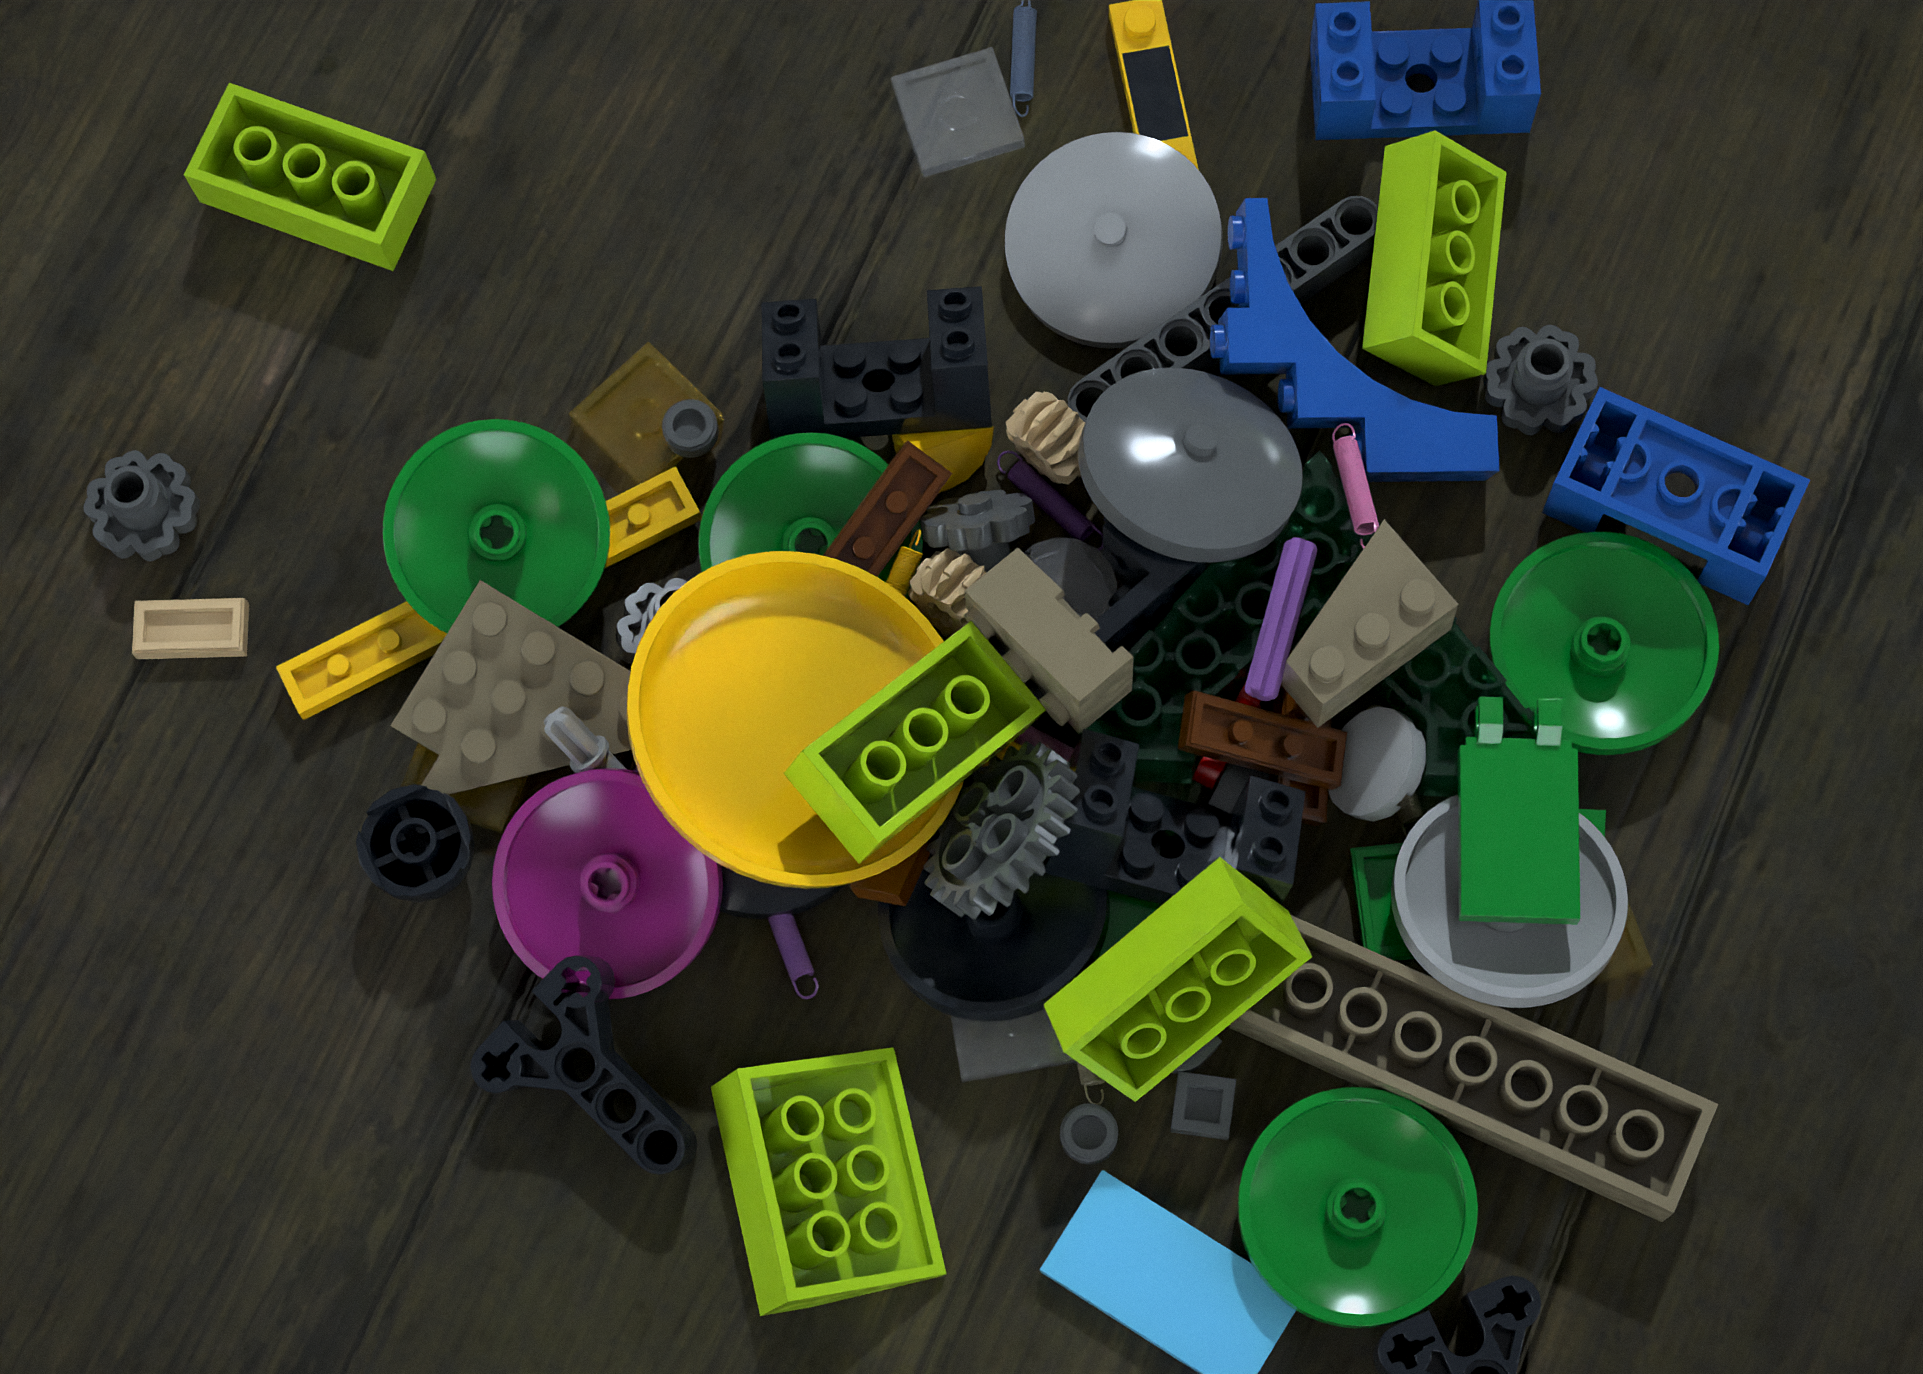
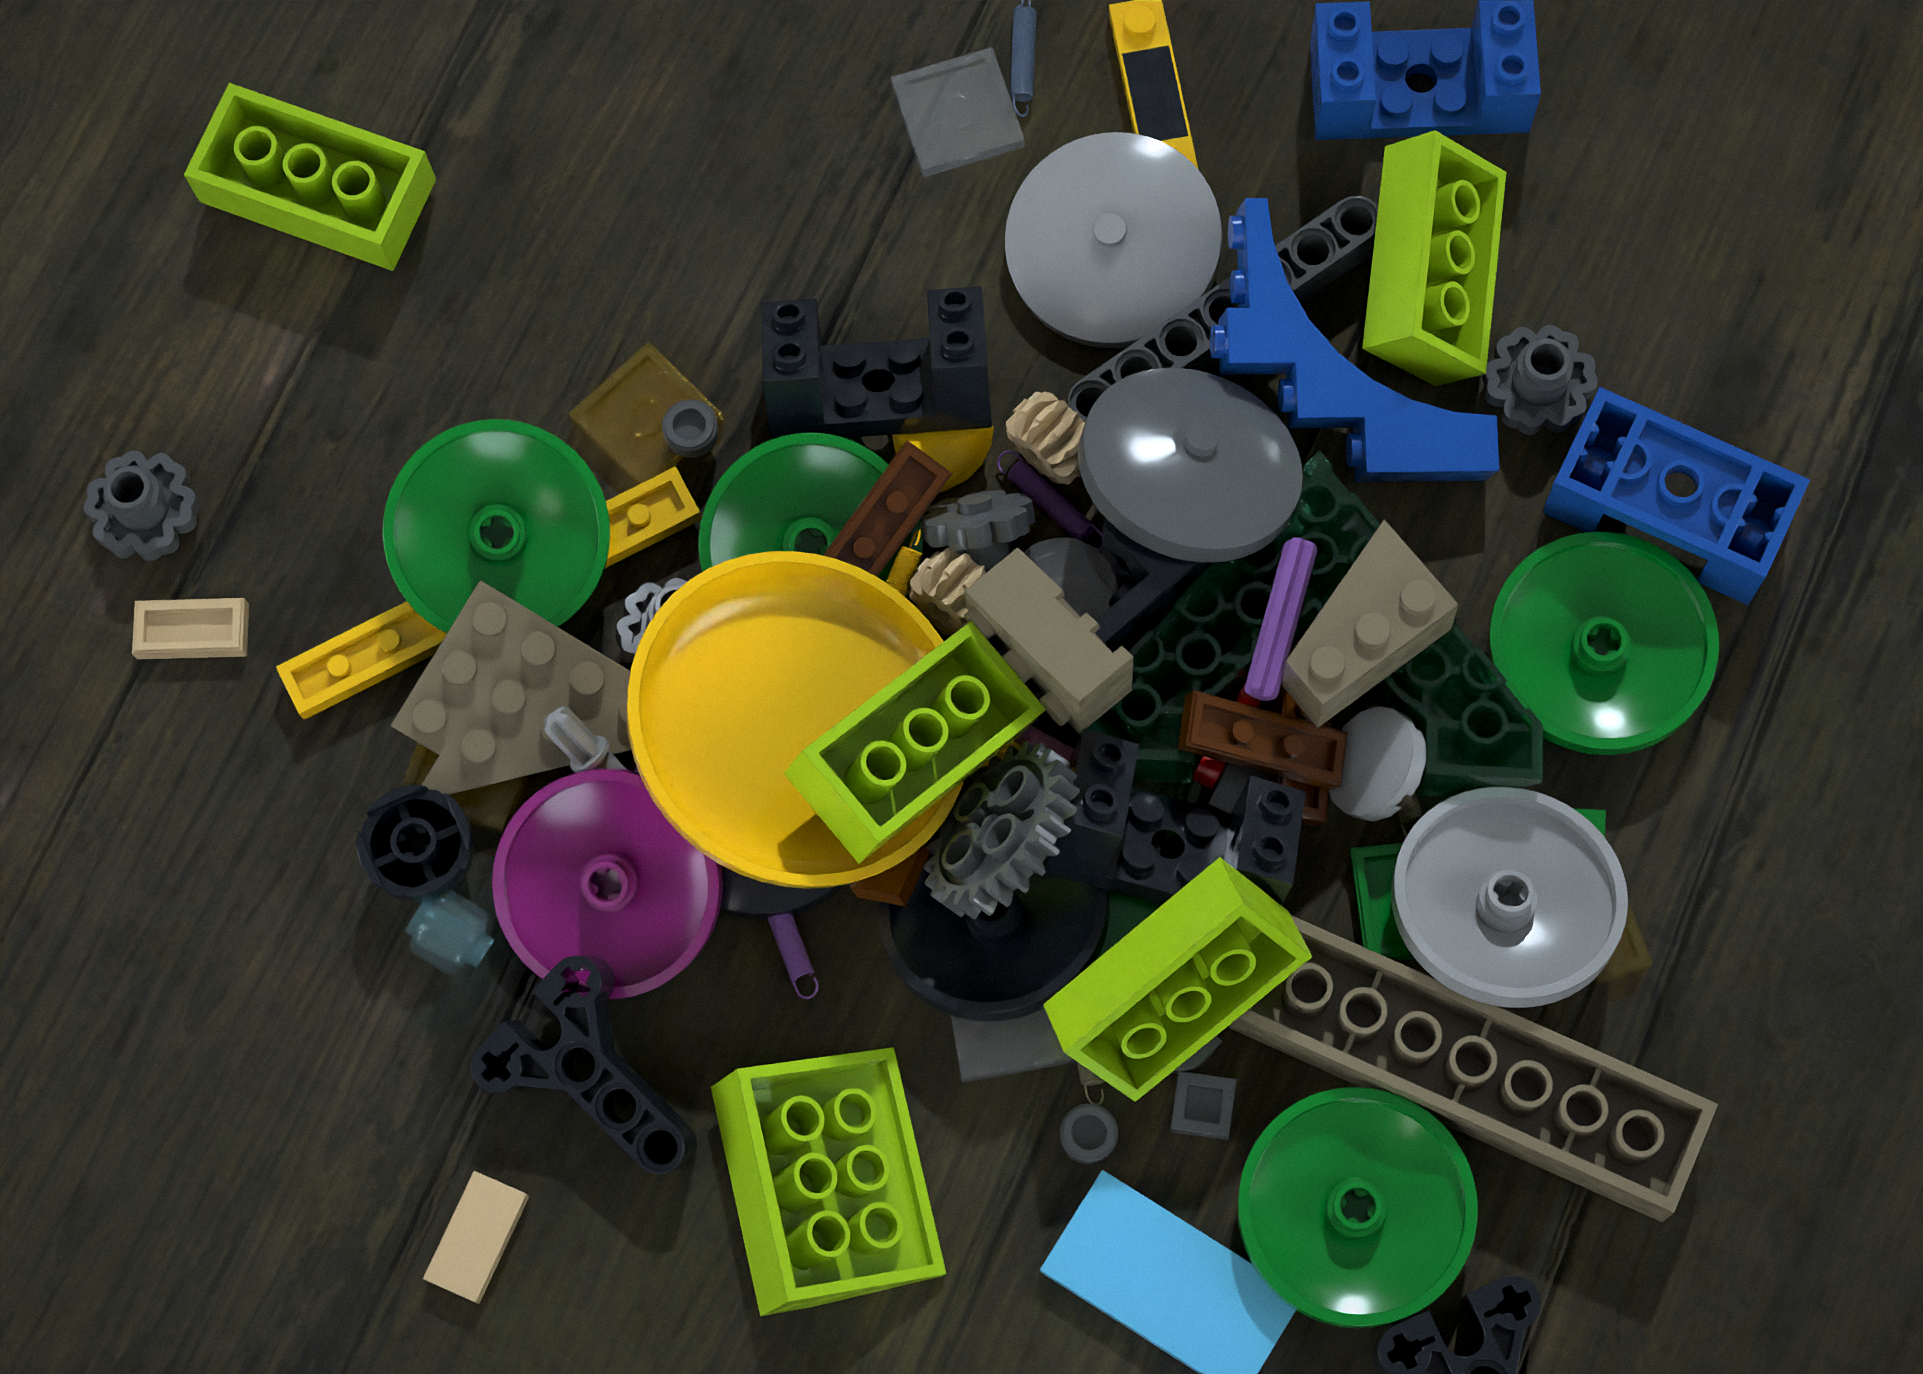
(449, 932): none -> clear light blue head
(476, 1237): none -> tan tile
(1355, 483): bright pink piece -> none
(1518, 821): green tile -> none

